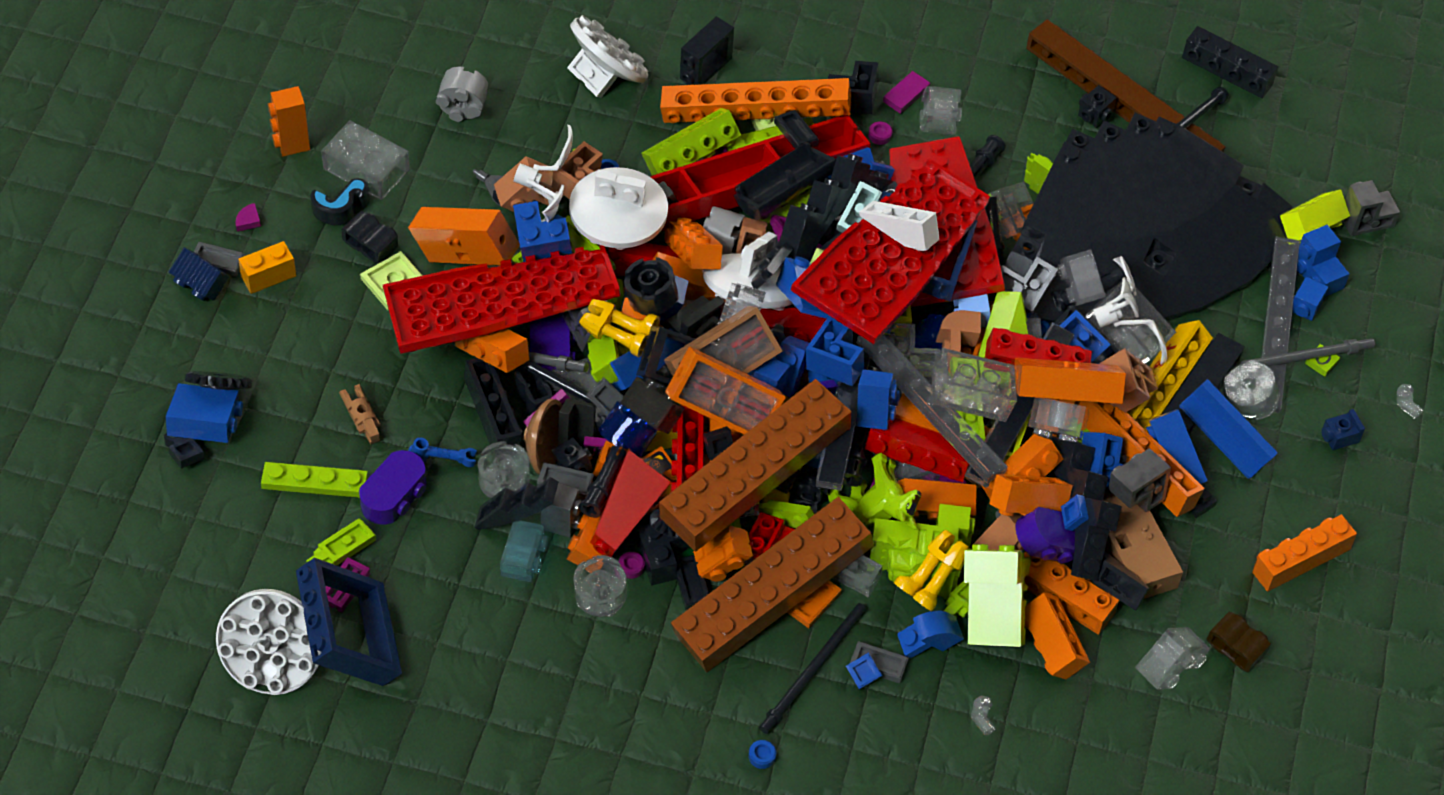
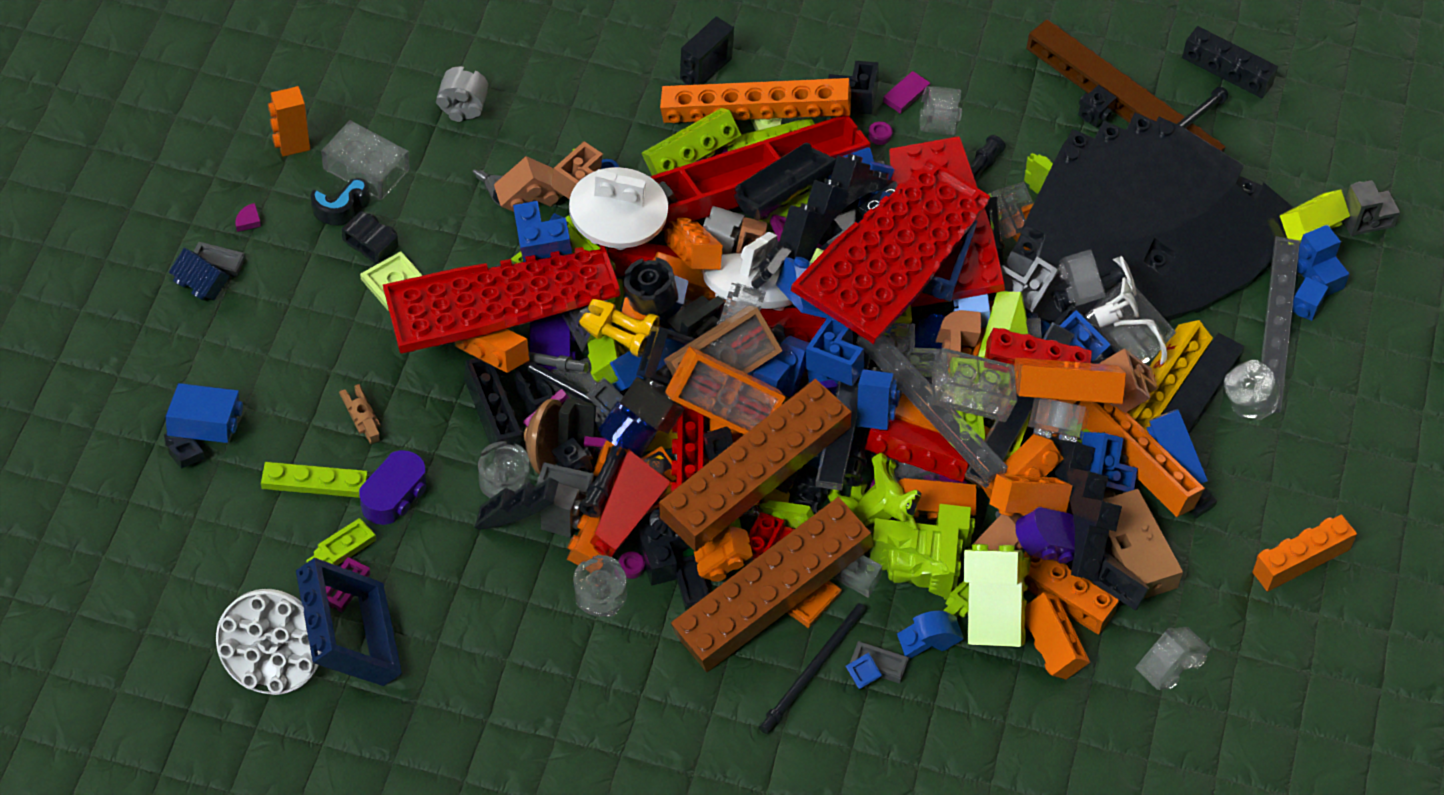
(218, 380): black gear -> none
(267, 267): light orange brick -> none
(423, 450): blue brick -> none
(463, 235): orange brick -> none
(522, 551): clear light blue brick -> none
(531, 178): white plant -> none
(603, 58): white bracket -> none
(762, 754): blue tile -> none
(795, 129): black tile -> none
(861, 198): light aqua brick -> none
(906, 225): white slope -> none
(952, 560): yellow piece -> none
(979, 714): clear arm -> none
(1074, 512): blue tile -> none
(1141, 480): flat silver brick -> none
(1228, 429): blue panel -> none
(1238, 641): dark brown brick -> none
(1323, 364): lime tile -> none
(1343, 430): dark blue brick -> none
(1348, 346): dark grey bar -> none
(1405, 400): clear arm -> none

